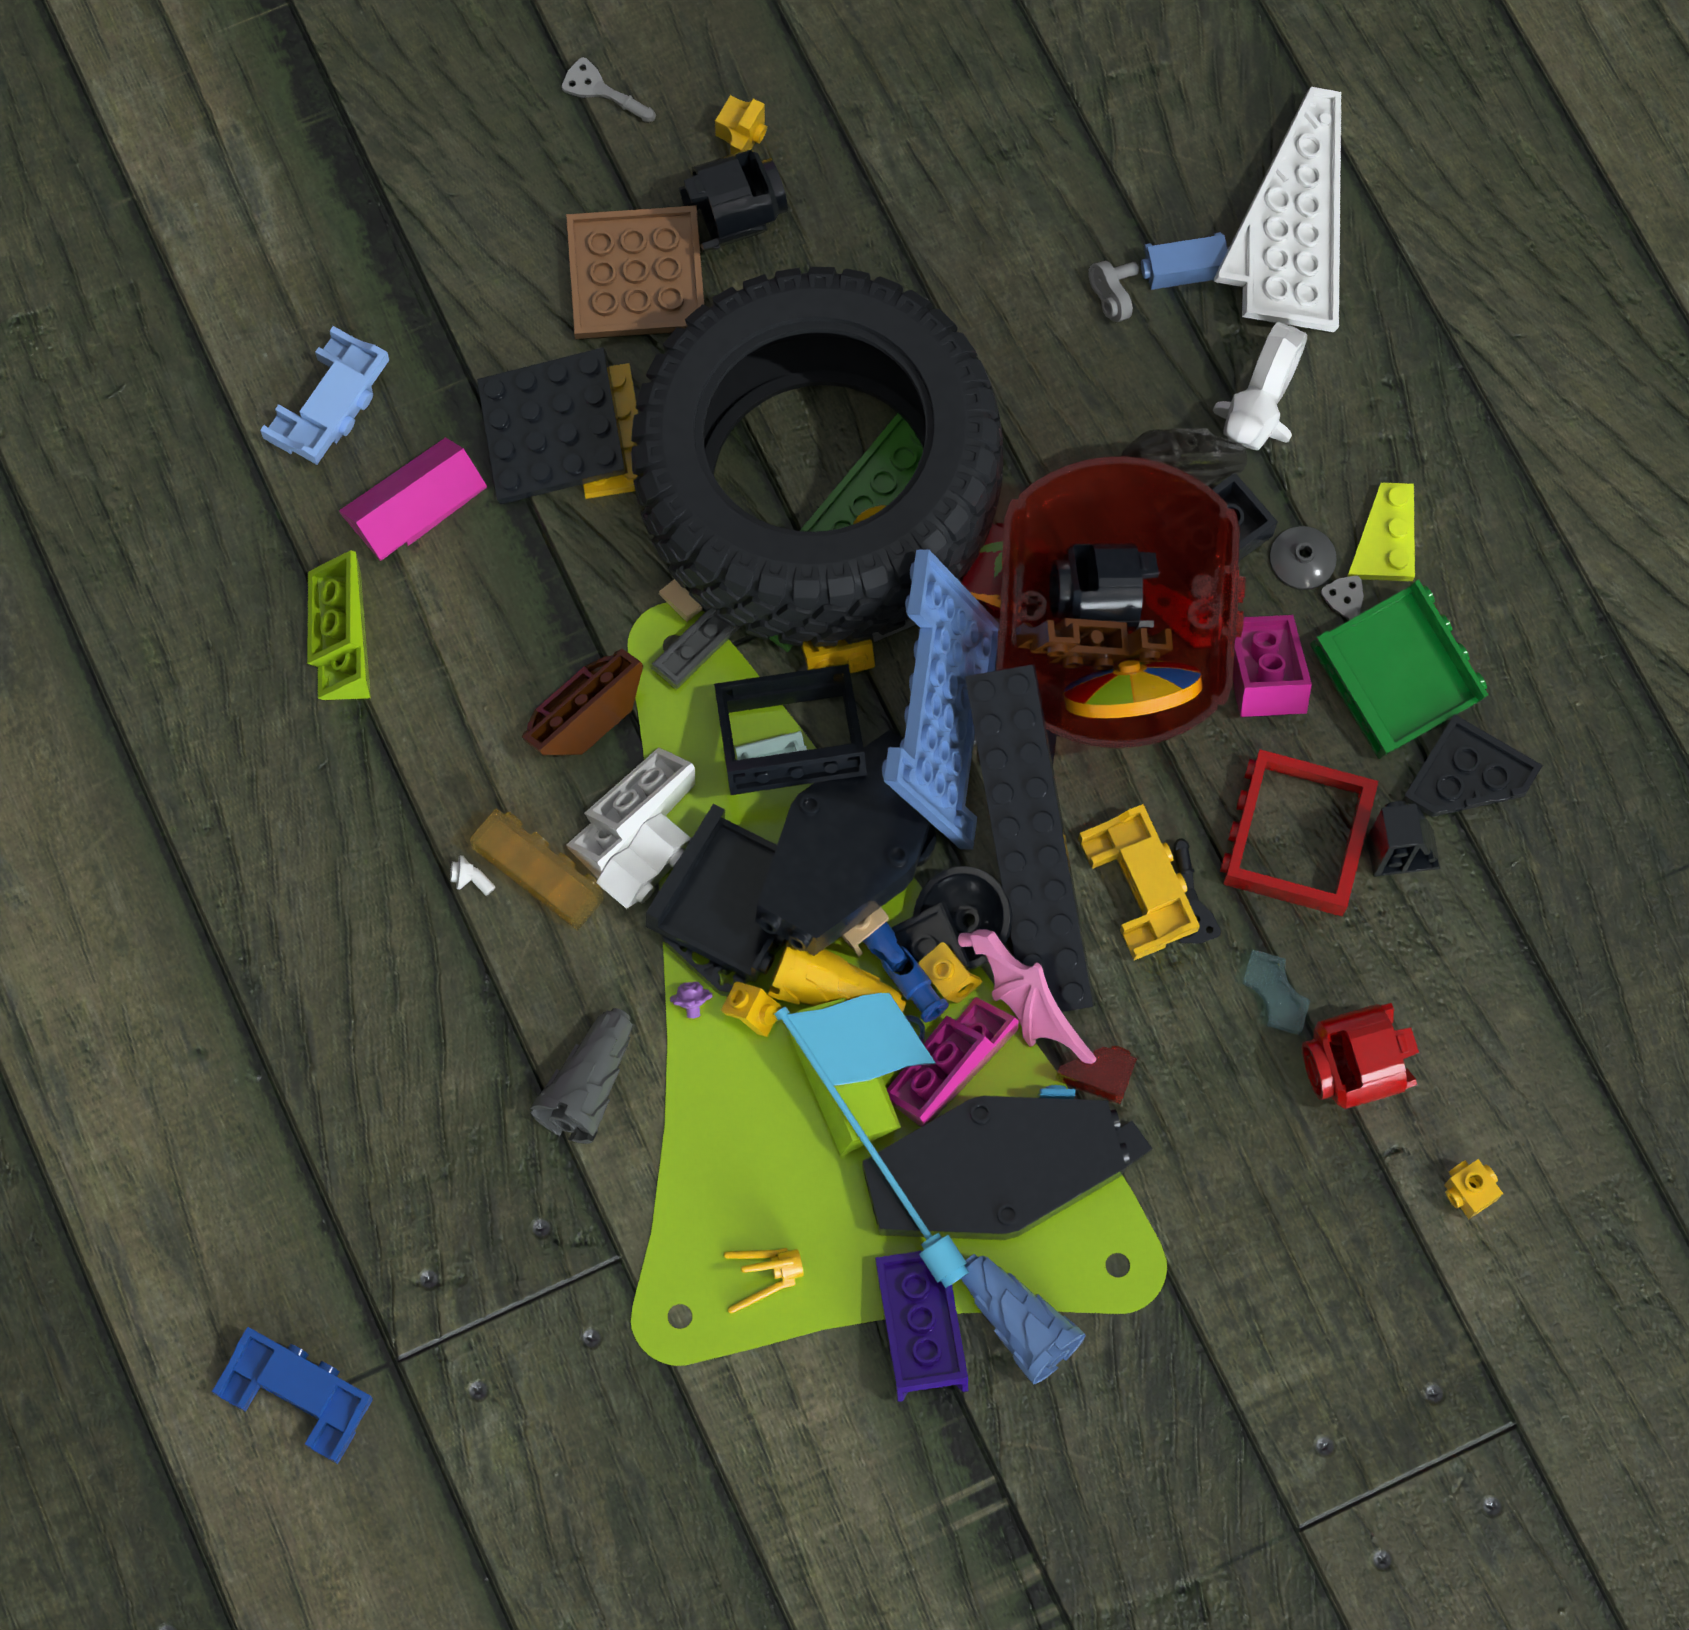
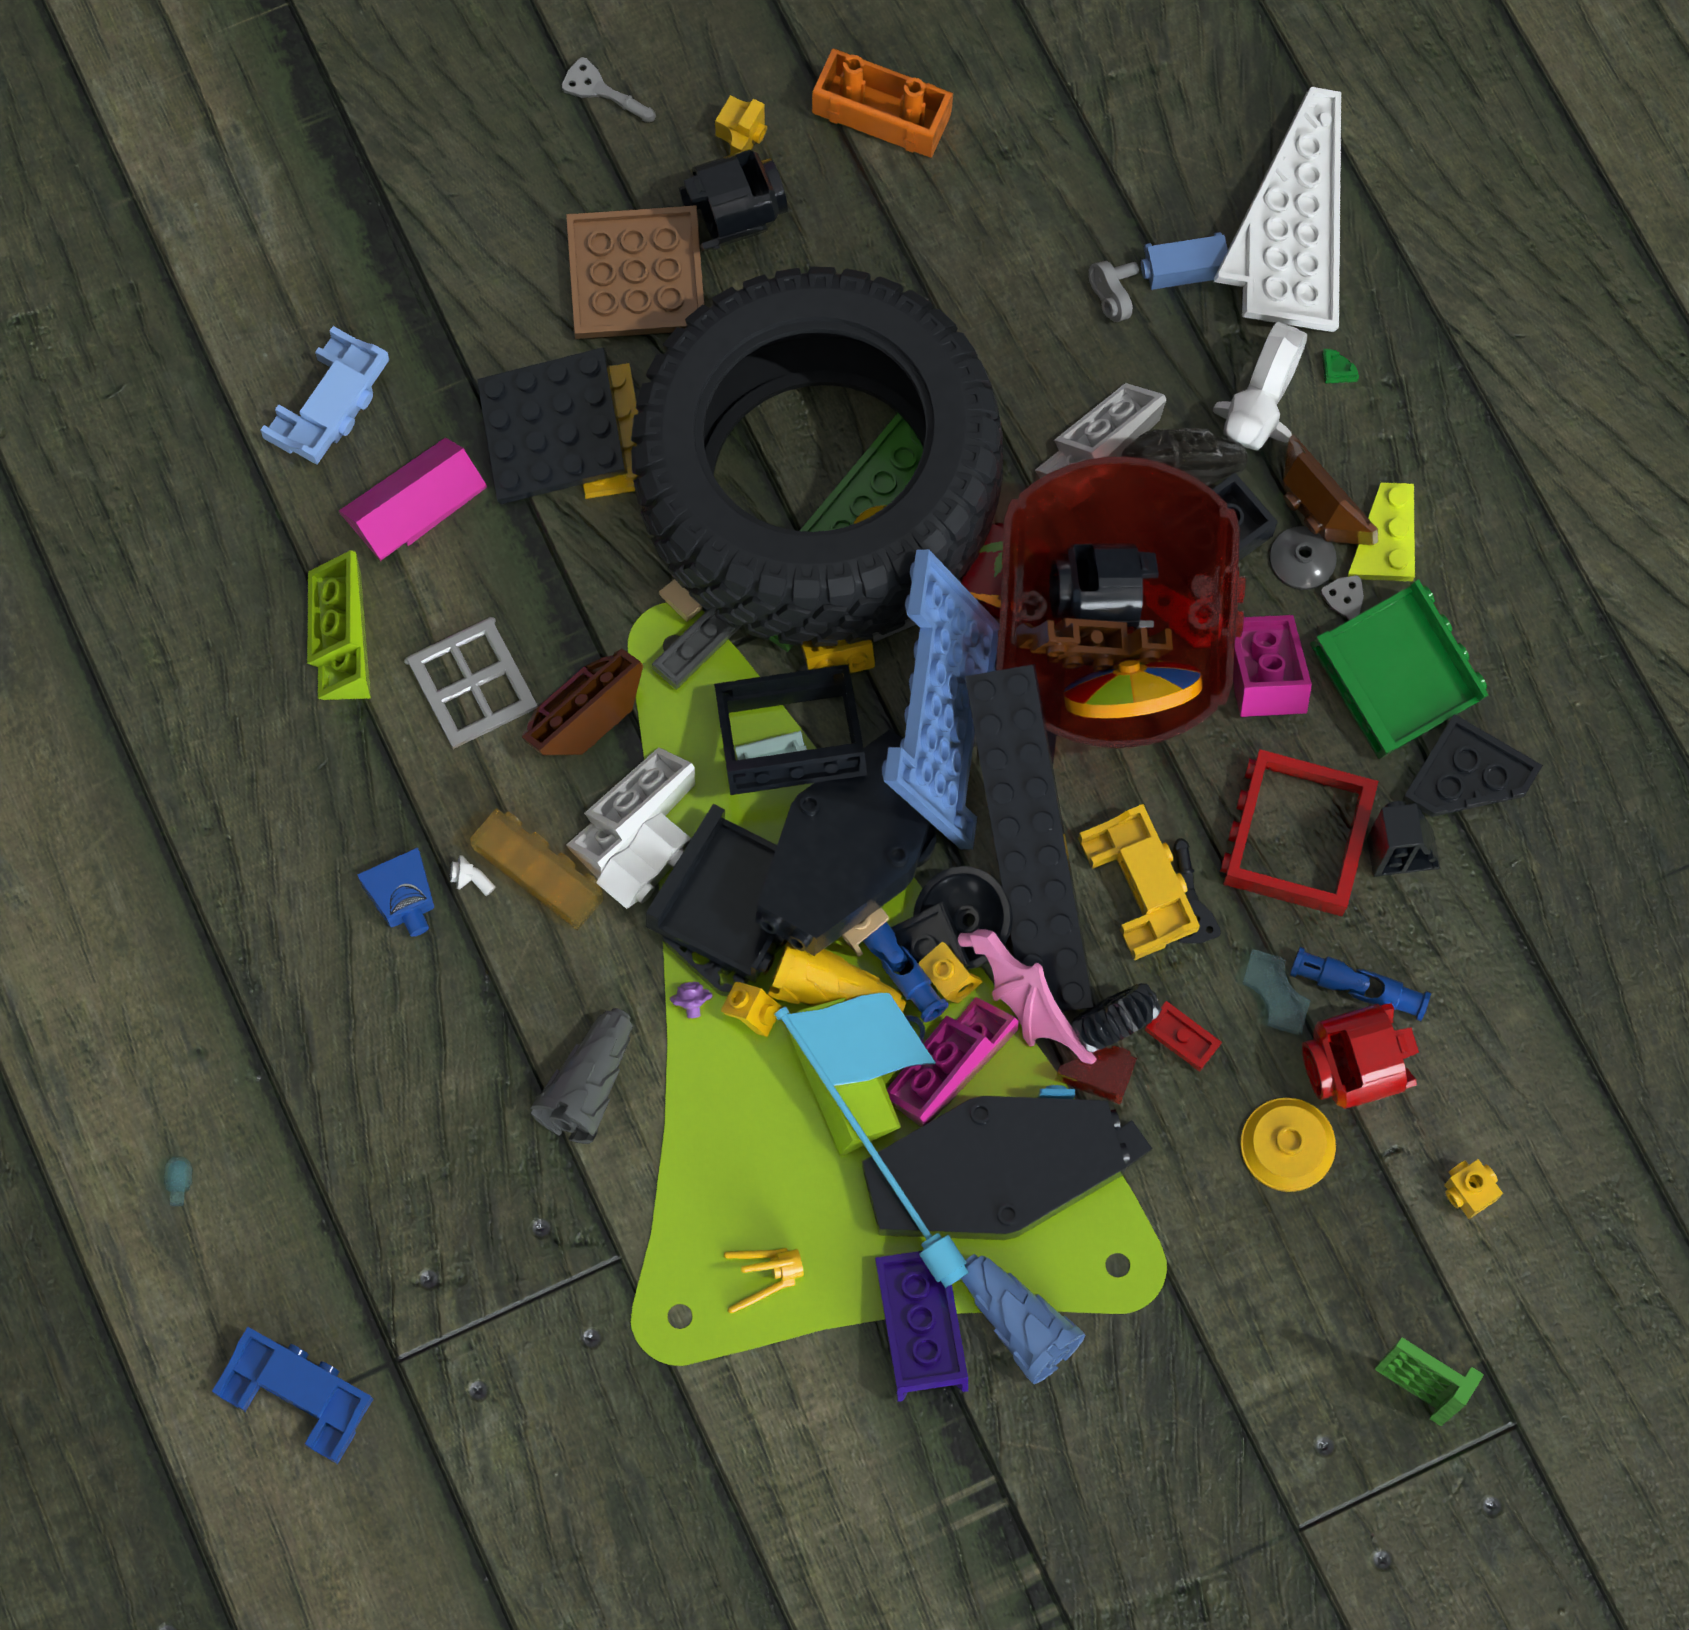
(178, 1179): none -> clear light blue cylinder
(400, 891): none -> blue torso
(471, 682): none -> light grey window
(882, 103): none -> orange piece
(1107, 427): none -> white slope
(1116, 1017): none -> black gear
(1183, 1036): none -> red plate
(1288, 1144): none -> yellow piece
(1322, 500): none -> reddish brown wedge
(1338, 368): none -> green tile
(1338, 976): none -> blue piece
(1429, 1379): none -> bright green fence

